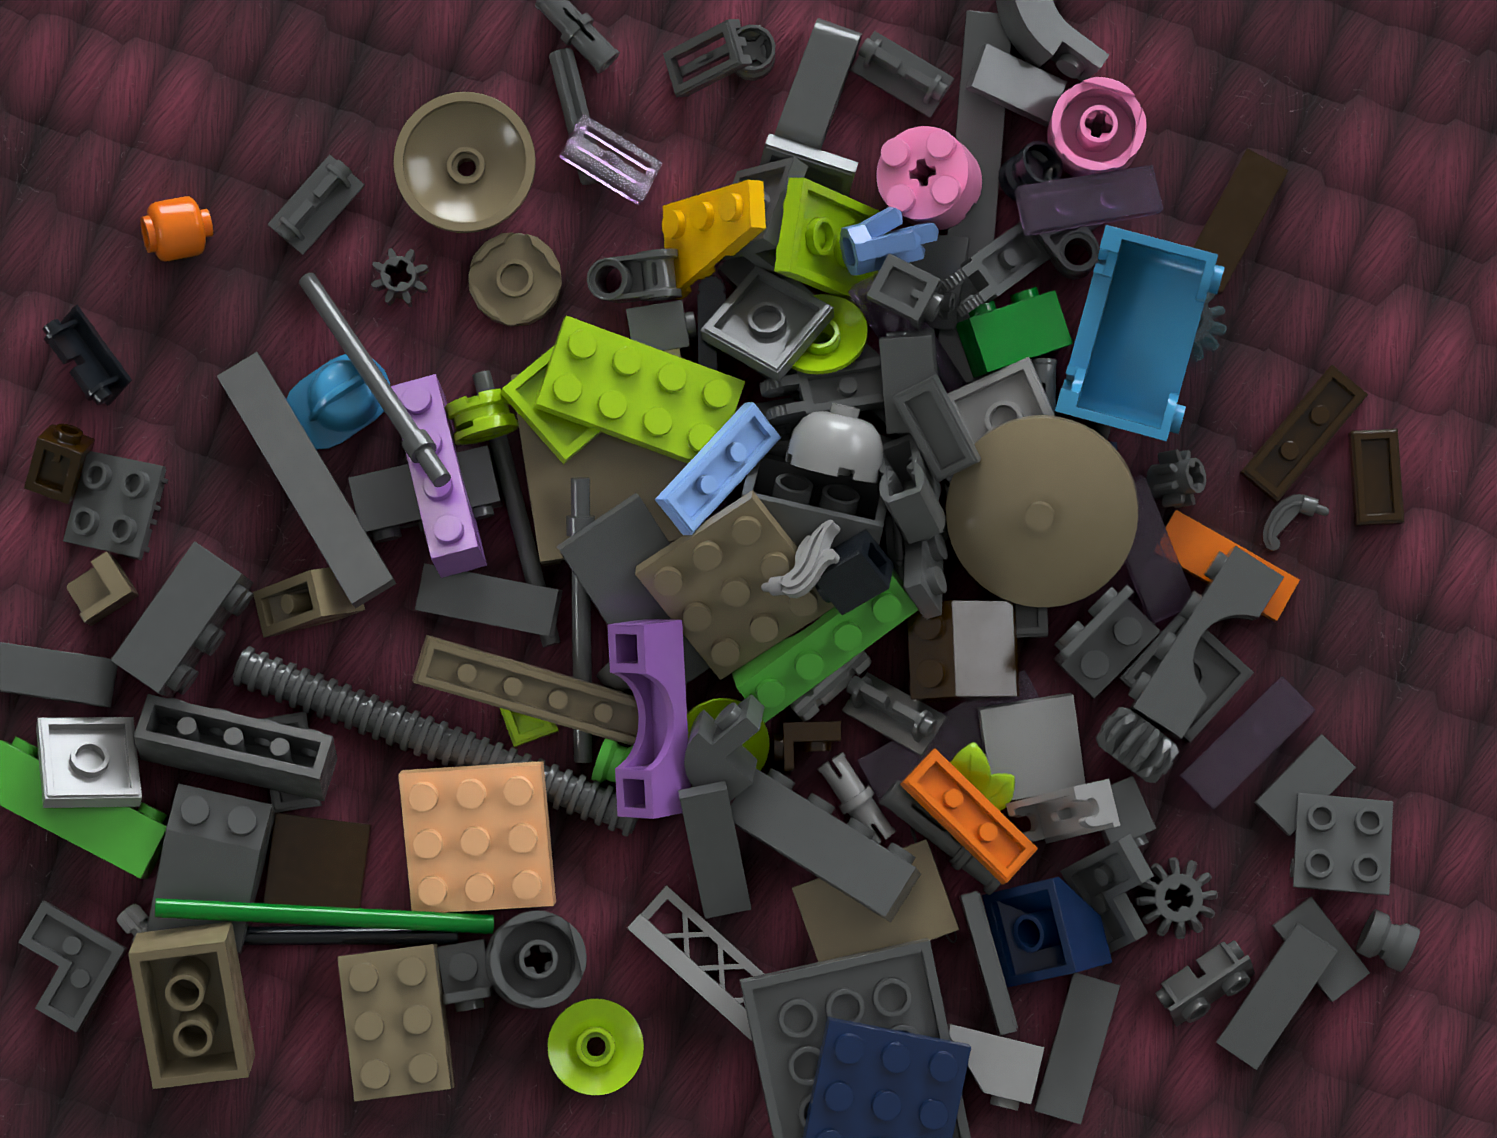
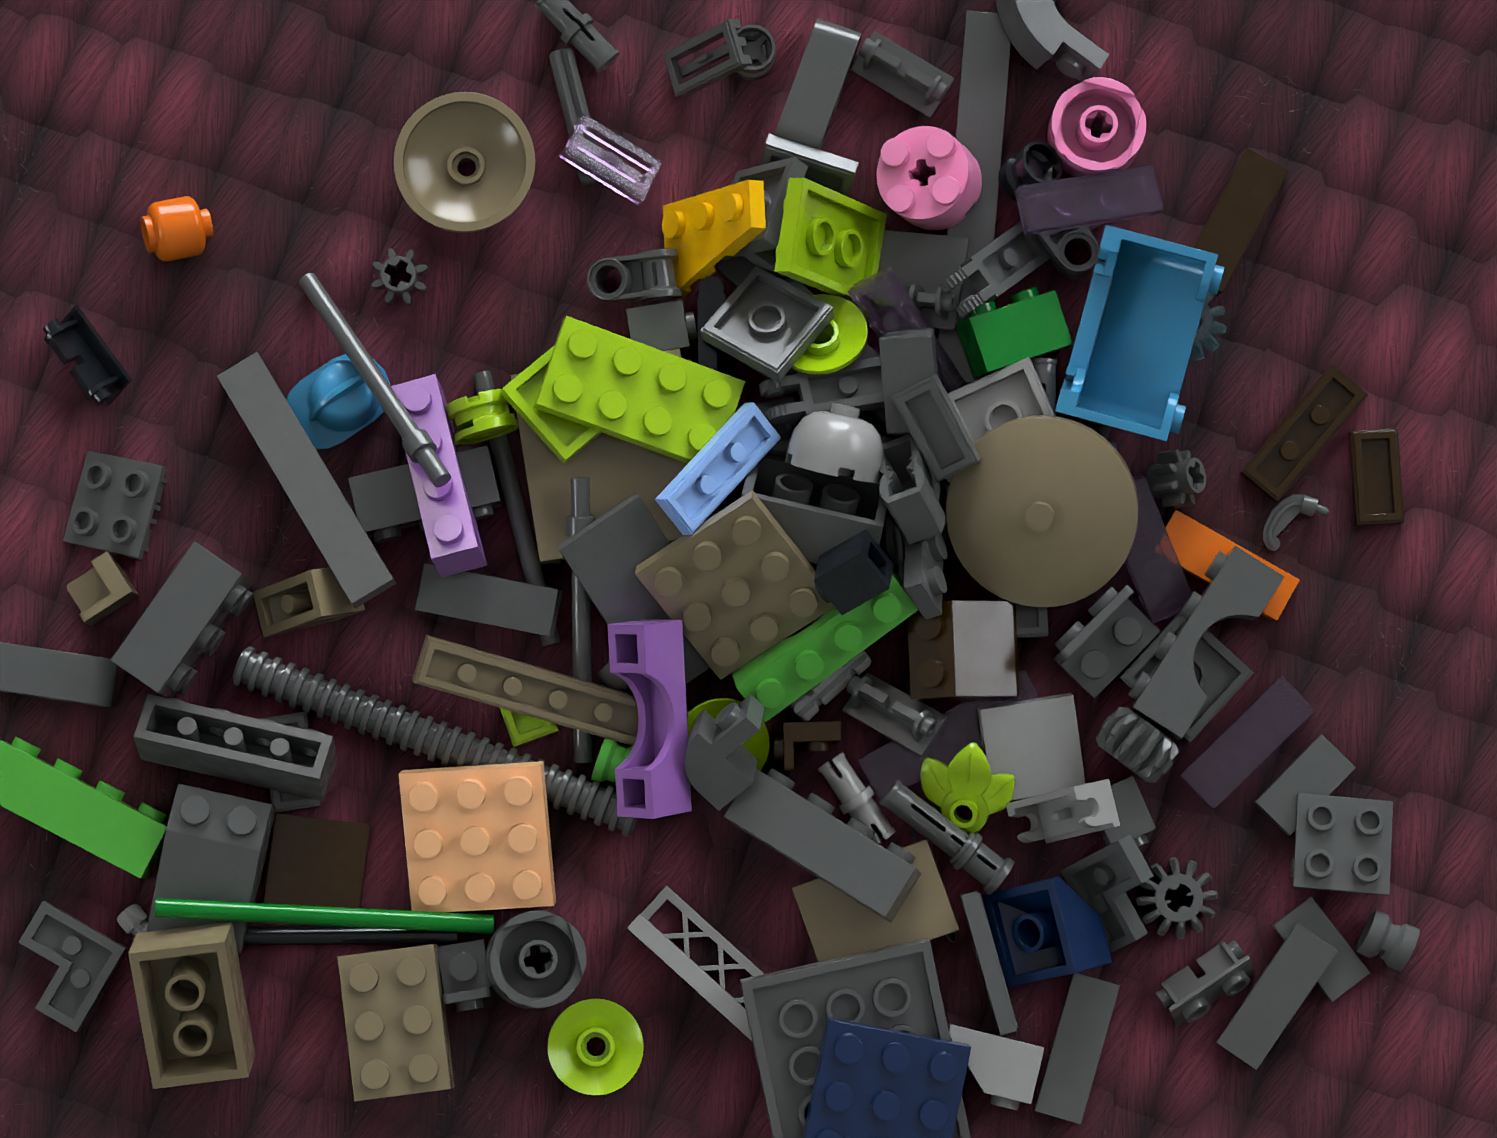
(58, 462): dark brown bracket -> none
(88, 762): light grey tile -> none
(316, 204): dark grey hinge -> none
(515, 279): dark tan tile -> none
(714, 849): dark grey tile -> none
(810, 562): light grey piece -> none
(870, 242): medium blue rock -> none
(907, 291): dark grey bracket -> none
(968, 816): orange tile -> none
(1015, 84): tile -> none

